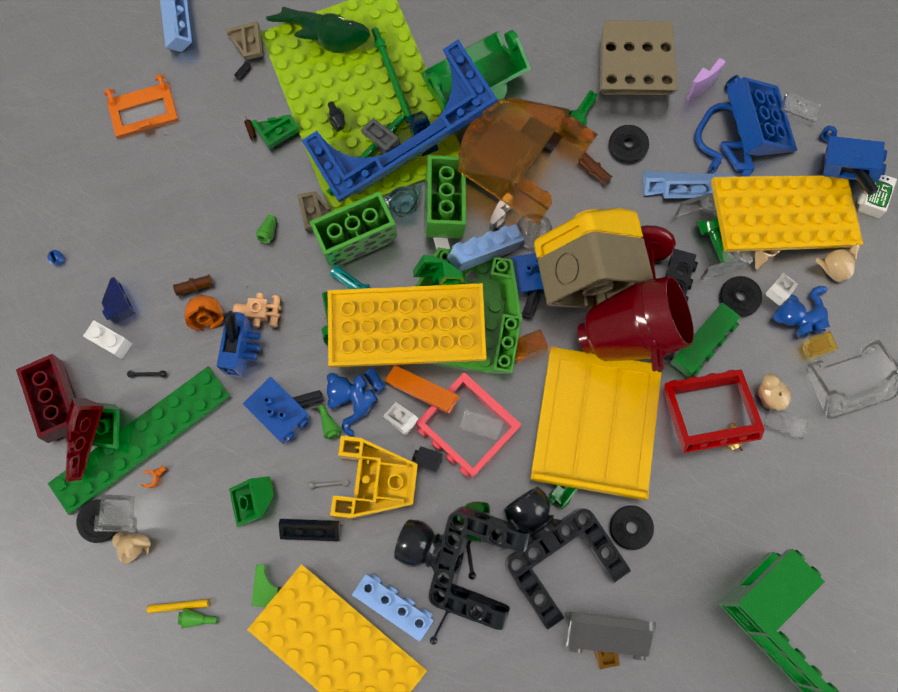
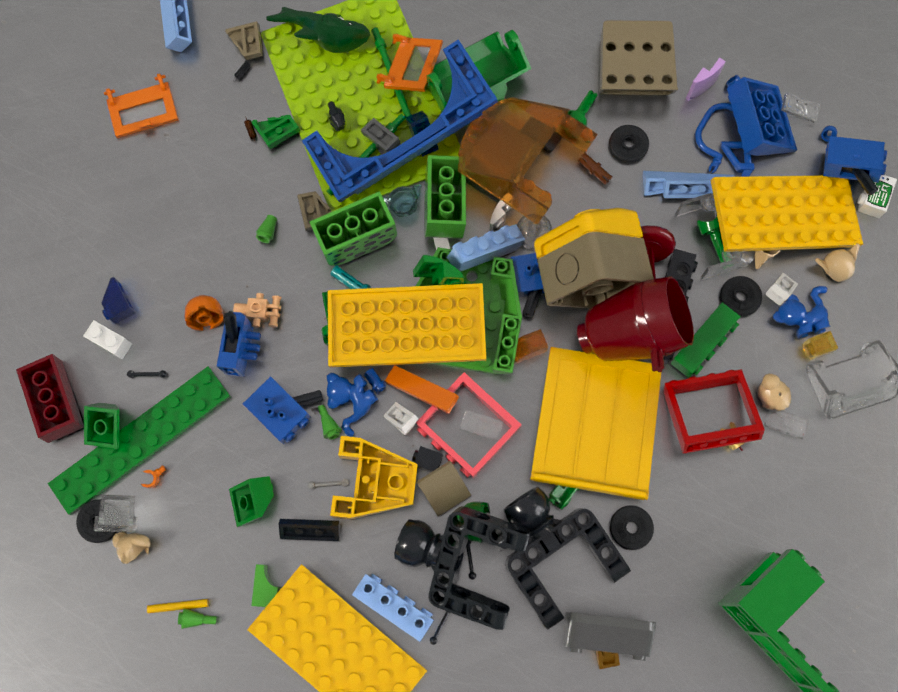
(58, 255): blue hinge -> none
(80, 433): dark red wedge -> none
(192, 285): reddish brown pin -> none
(411, 63): none -> orange piece
(444, 488): none -> dark tan slope

